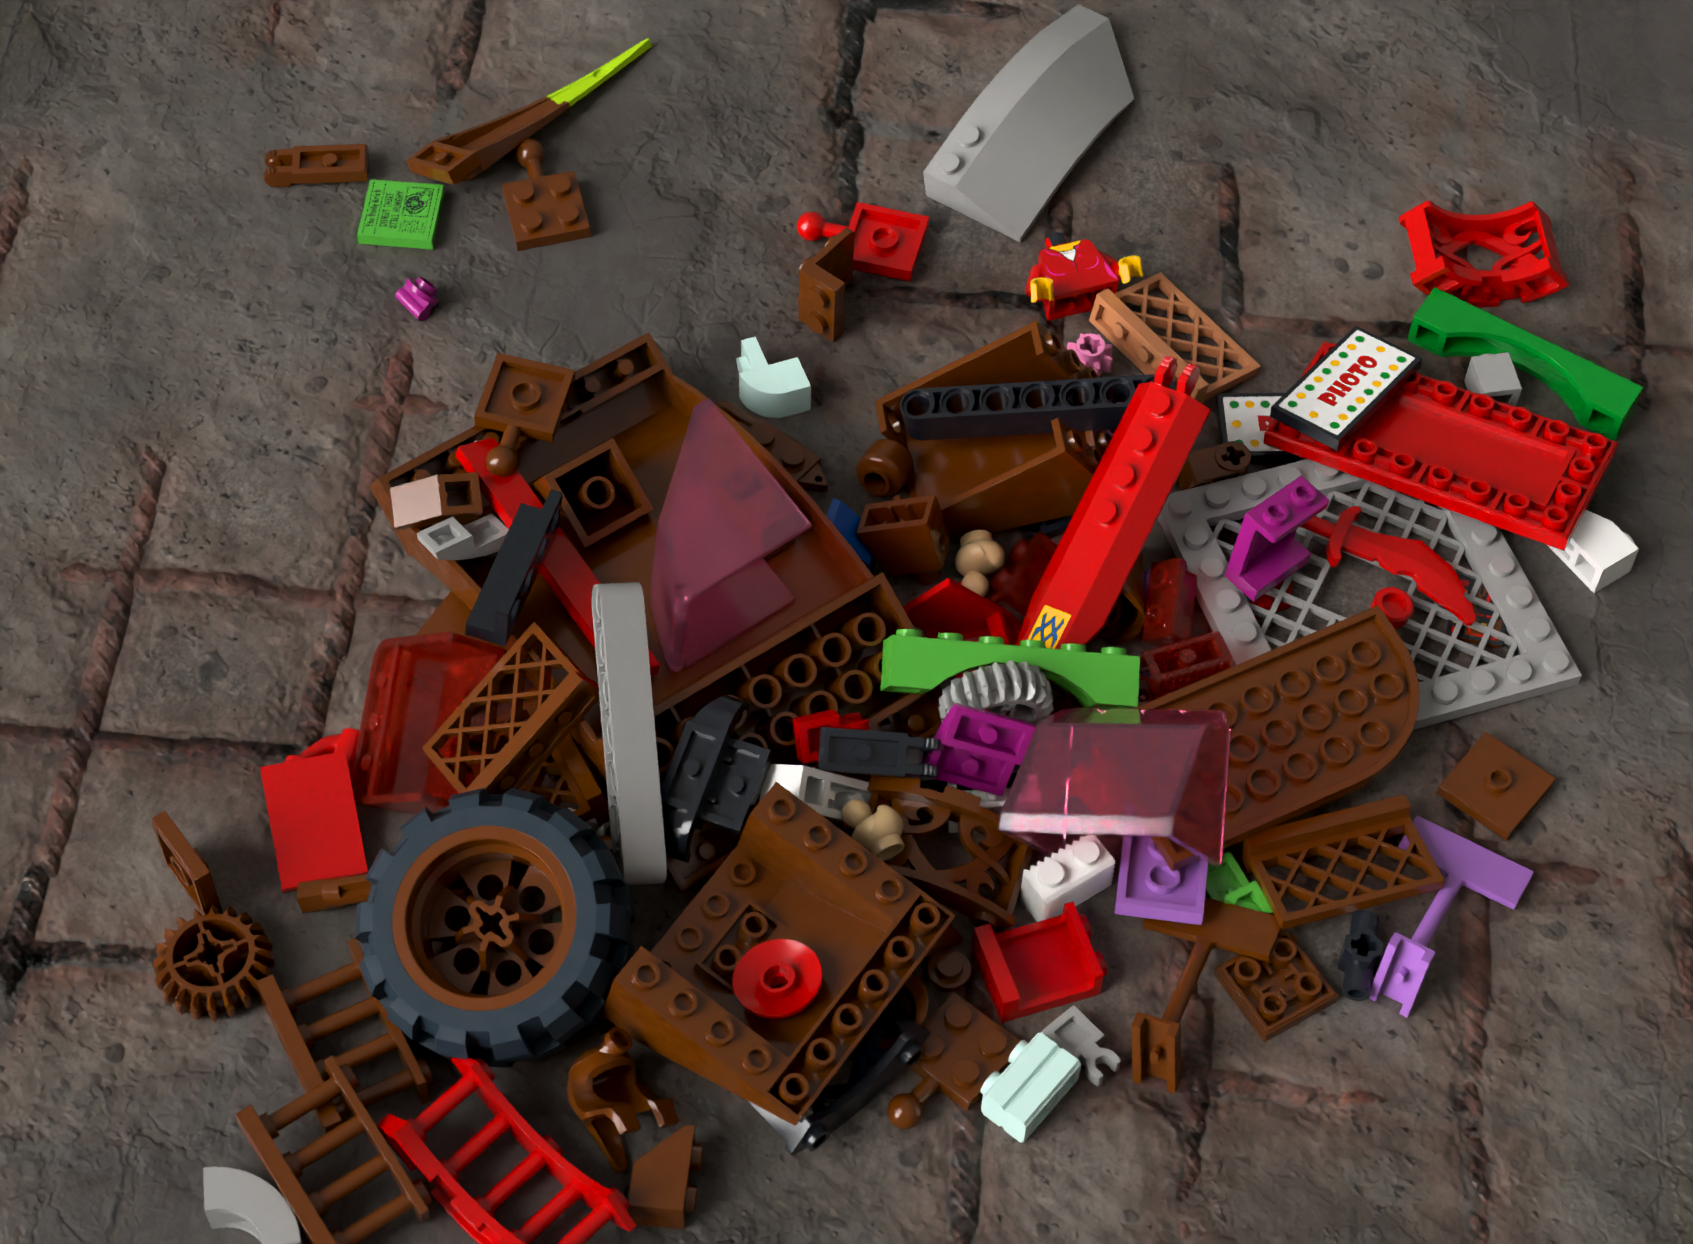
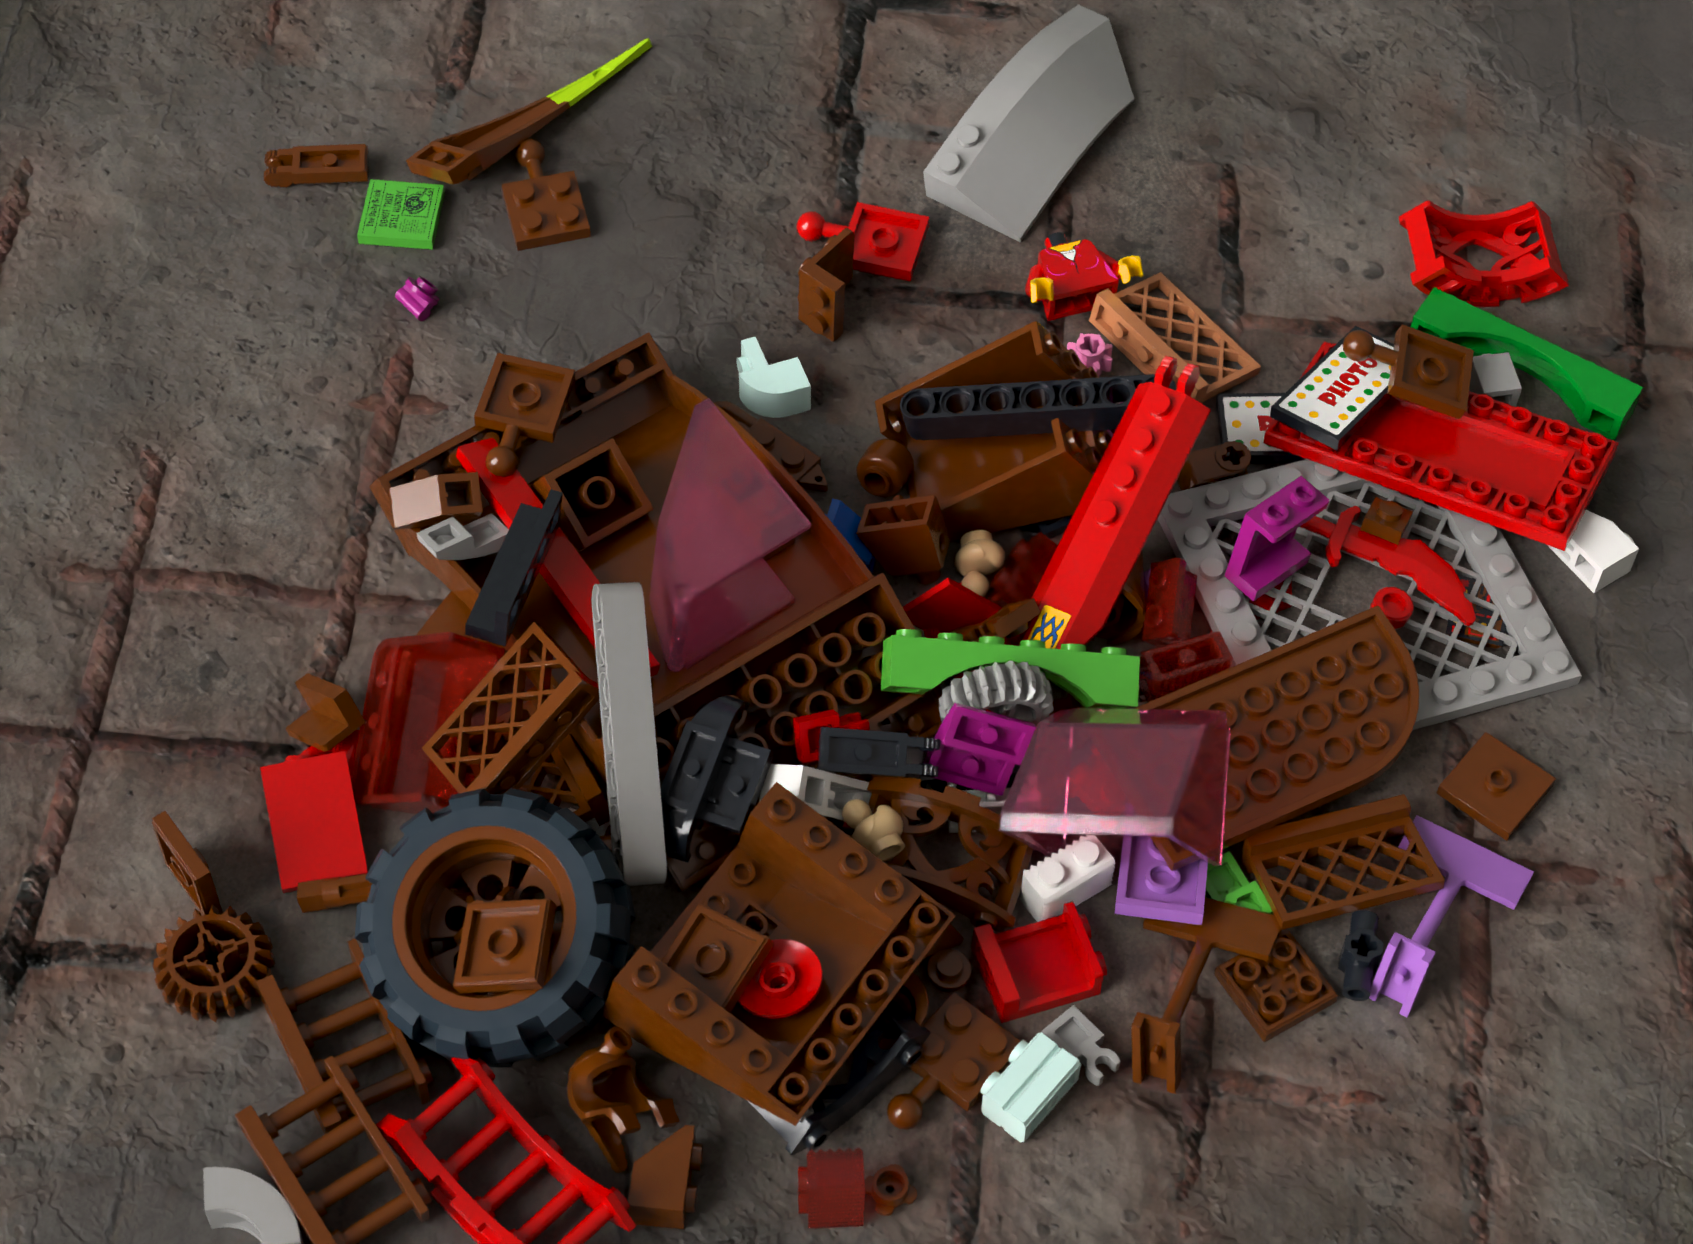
(330, 715): none -> reddish brown panel
(505, 945): none -> reddish brown plate
(717, 955): none -> reddish brown plate
(832, 1188): none -> clear red brick
(894, 1177): none -> reddish brown plate
(1006, 622): none -> reddish brown plate
(1386, 520): none -> reddish brown plate
(1422, 368): none -> reddish brown plate

